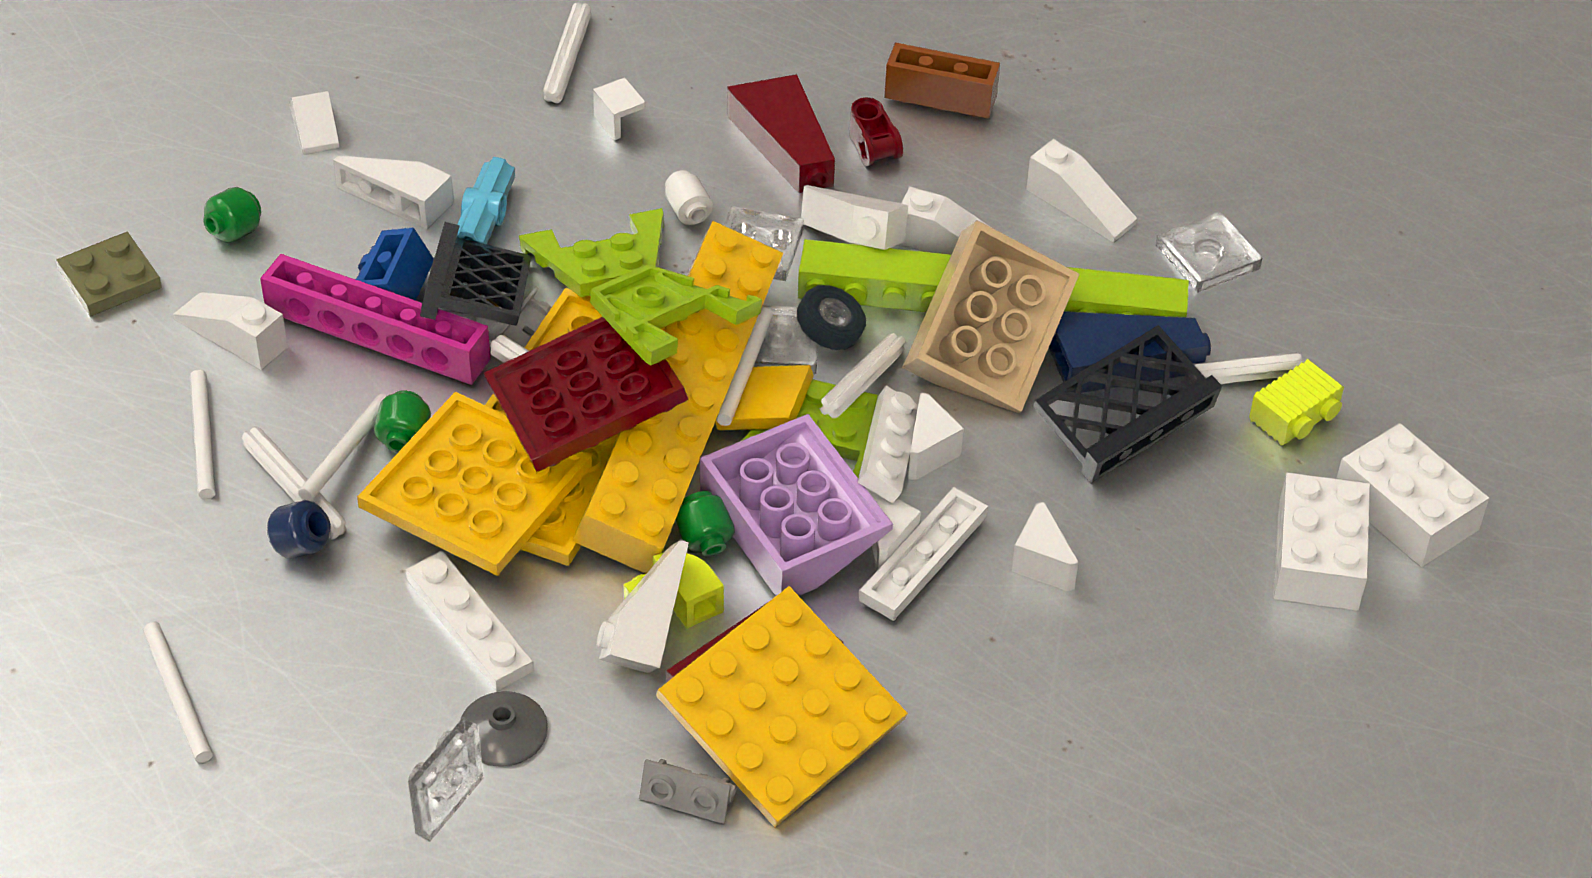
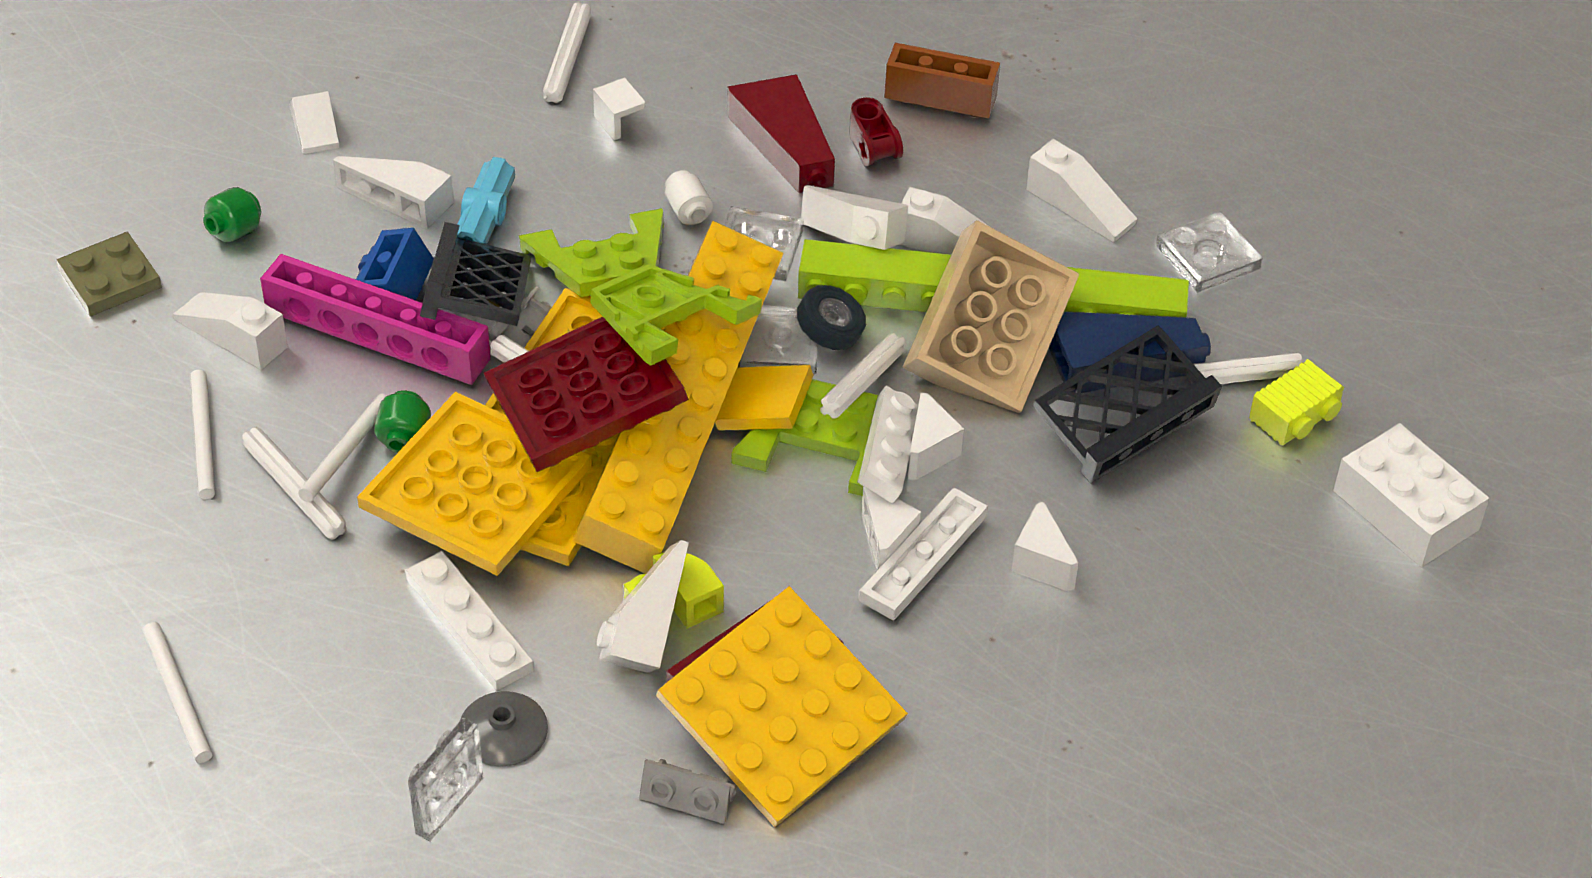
(298, 529): dark blue head -> none
(705, 523): green head -> none
(744, 368): white bar -> none
(794, 504): lavender slope -> none
(1322, 541): white brick -> none

